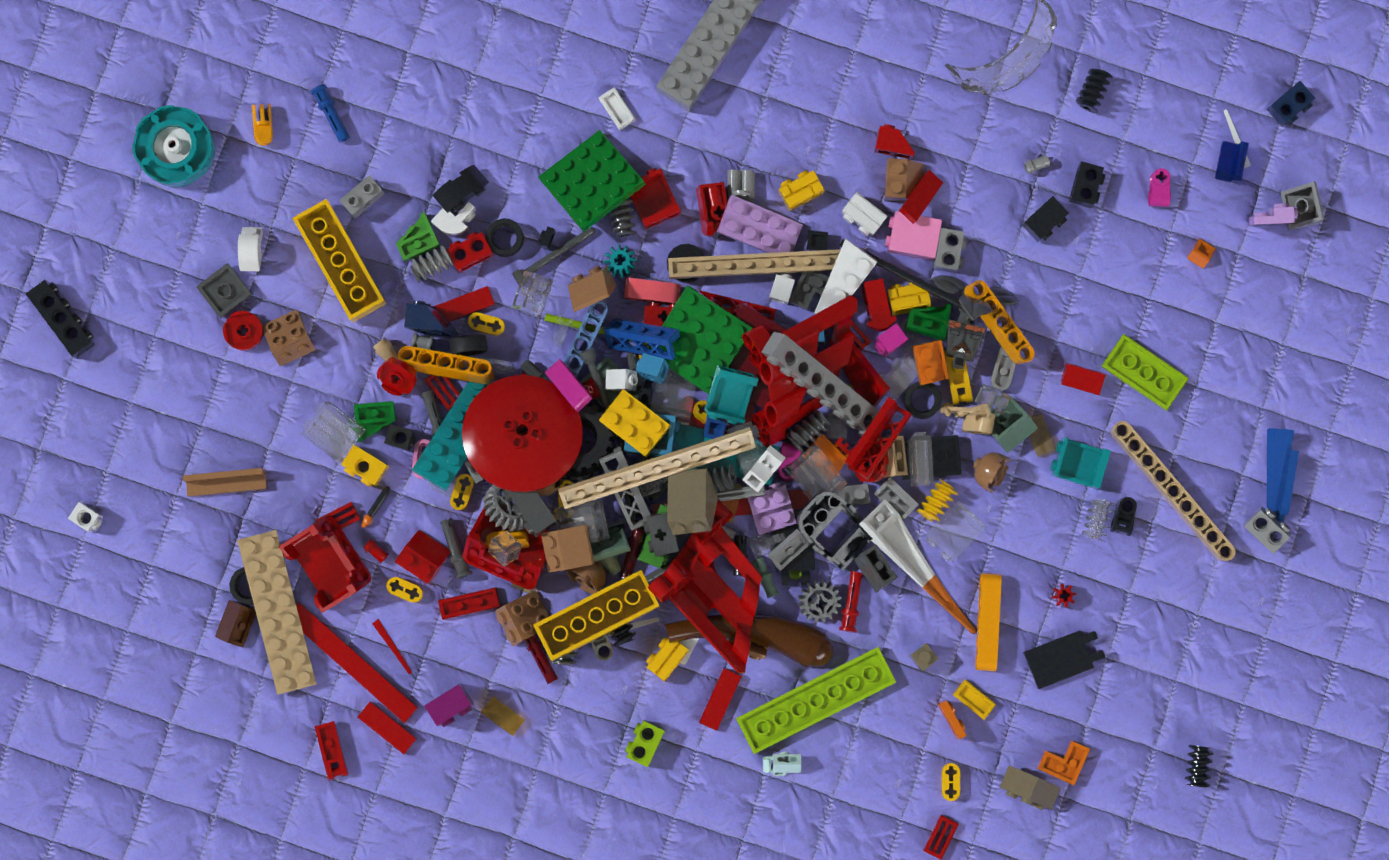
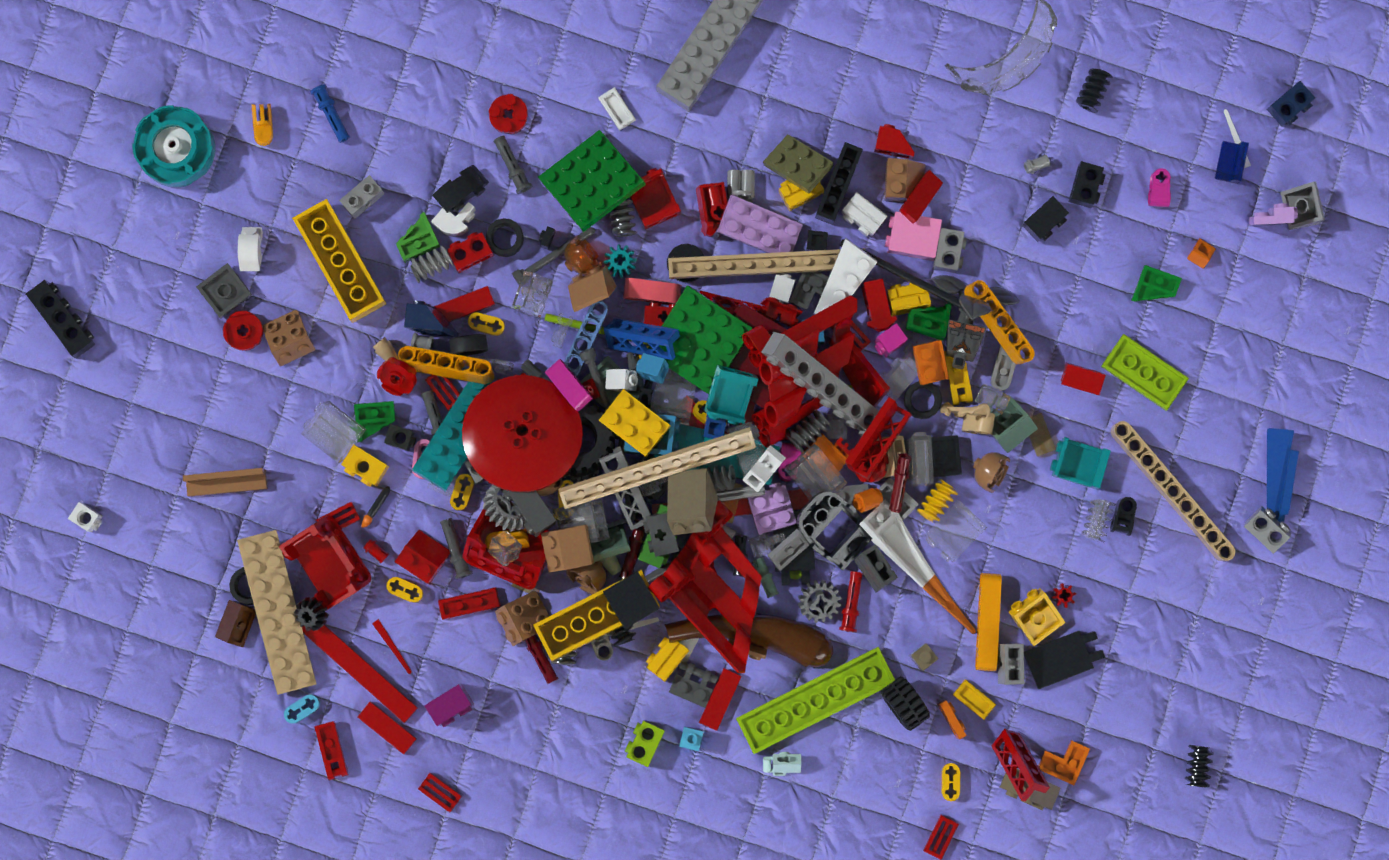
(299, 705): none -> medium azure beam
(311, 613): none -> black gear
(426, 783): none -> red tile
(502, 716): clear yellow tile -> none
(516, 172): none -> dark grey pin
(519, 115): none -> red plate
(580, 256): none -> clear orange cylinder
(631, 600): none -> black slope
(691, 690): none -> dark grey plate
(691, 738): none -> medium azure brick
(772, 307): none -> red hinge
(798, 163): none -> olive plate
(838, 183): none -> black brick
(867, 499): none -> orange brick
(901, 475): none -> dark red pin
(905, 703): none -> black tyre
(1010, 663): none -> light grey brick
(1021, 759): none -> red fence
(1036, 616): none -> yellow plate
(1155, 285): none -> green wing

